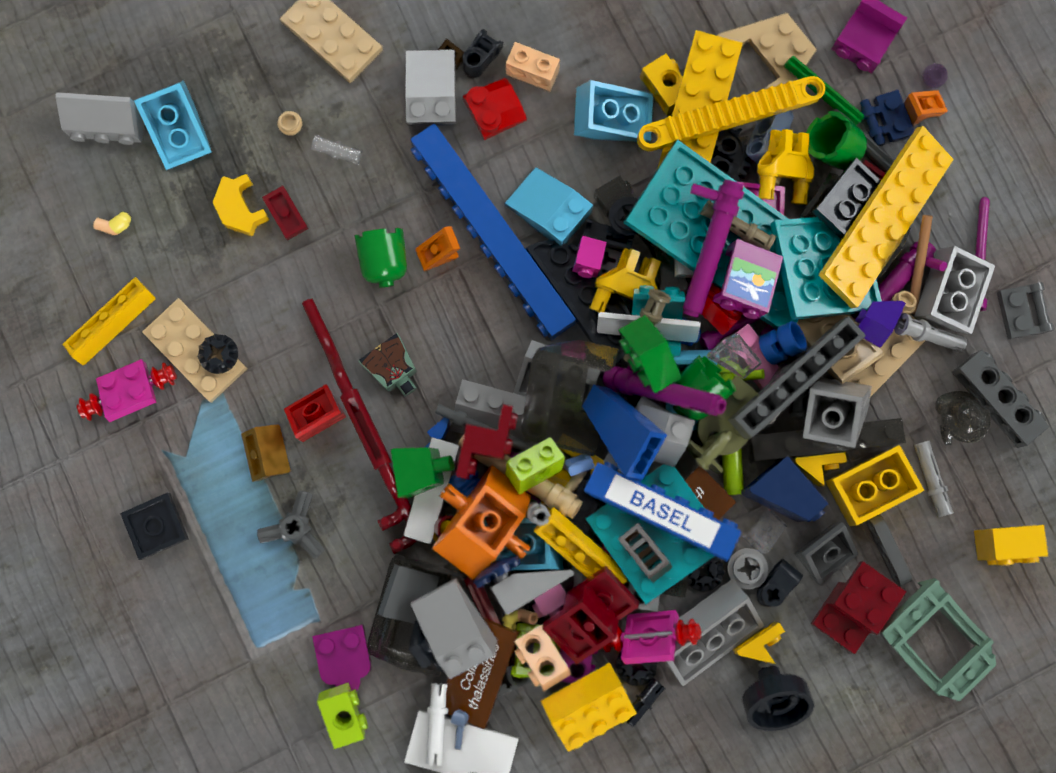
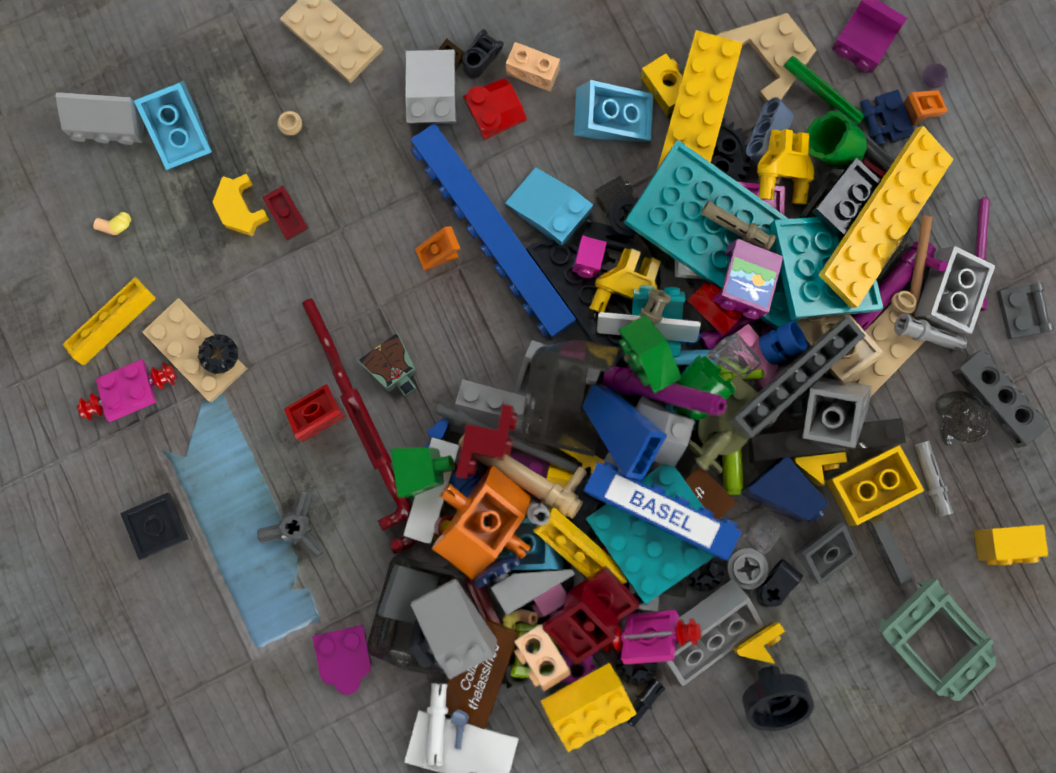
(265, 452): pearl gold panel -> none
(336, 149): clear pin -> none
(342, 730): lime brick -> none
(382, 256): green cylinder -> none
(534, 465): lime brick -> none
(579, 464): medium blue tile -> none
(661, 568): slope -> none
(724, 209): magenta cylinder -> none
(731, 113): yellow gear -> none
(858, 607): dark red bracket -> none
(879, 320): dark purple slope -> none

